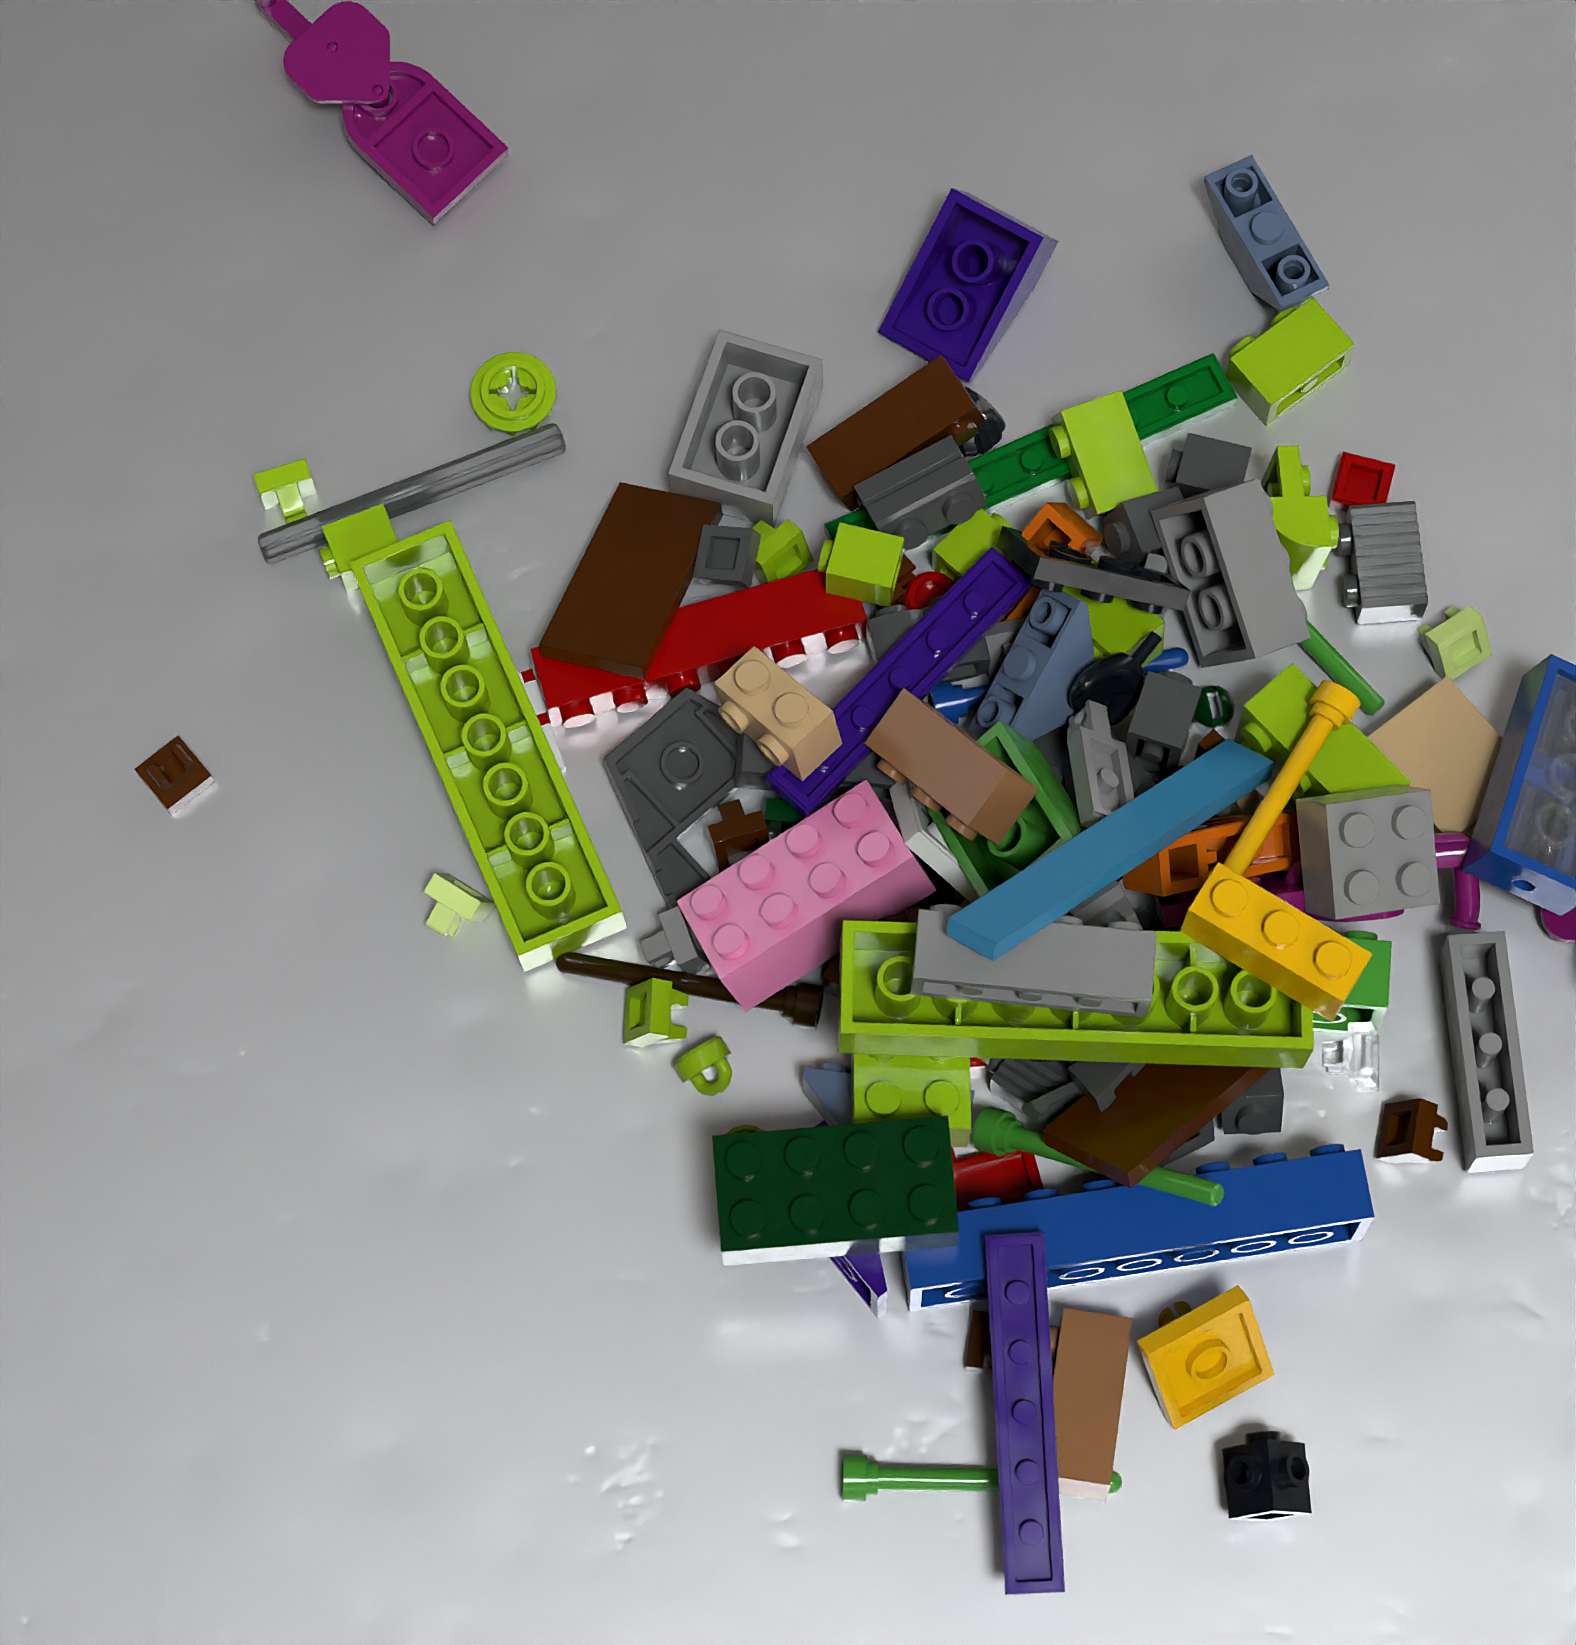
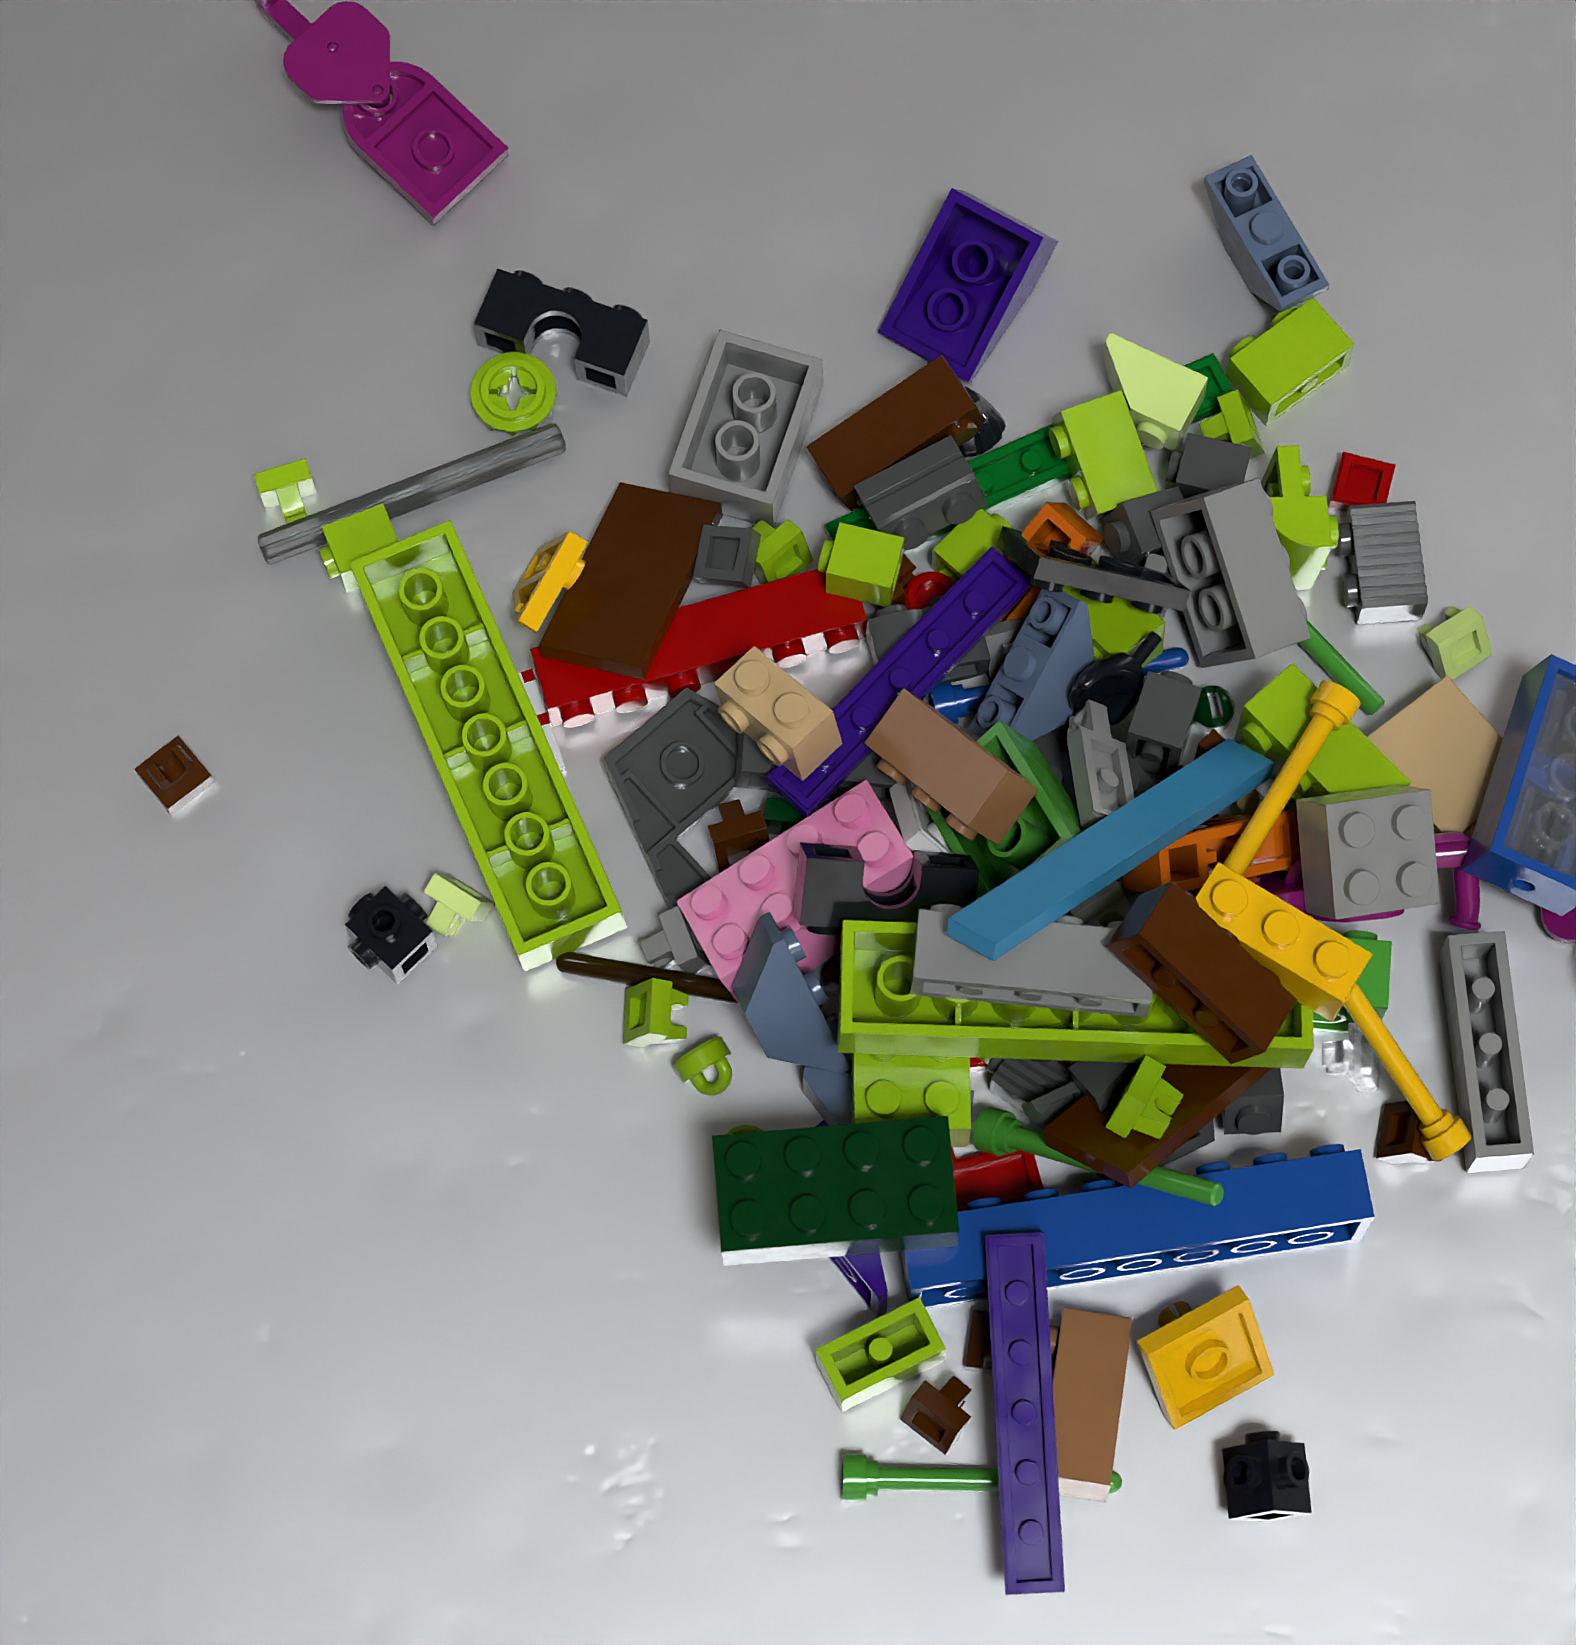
(389, 933): none -> black brick
(525, 310): none -> black arch
(550, 569): none -> yellow wing
(785, 1003): none -> sand blue slope
(832, 887): none -> black arch
(880, 1354): none -> lime brick
(938, 1414): none -> reddish brown tile
(1142, 1099): none -> lime tile
(1156, 390): none -> yellowish green slope
(1202, 972): none -> reddish brown brick
(1234, 423): none -> lime tile
(1441, 1131): none -> yellow piece

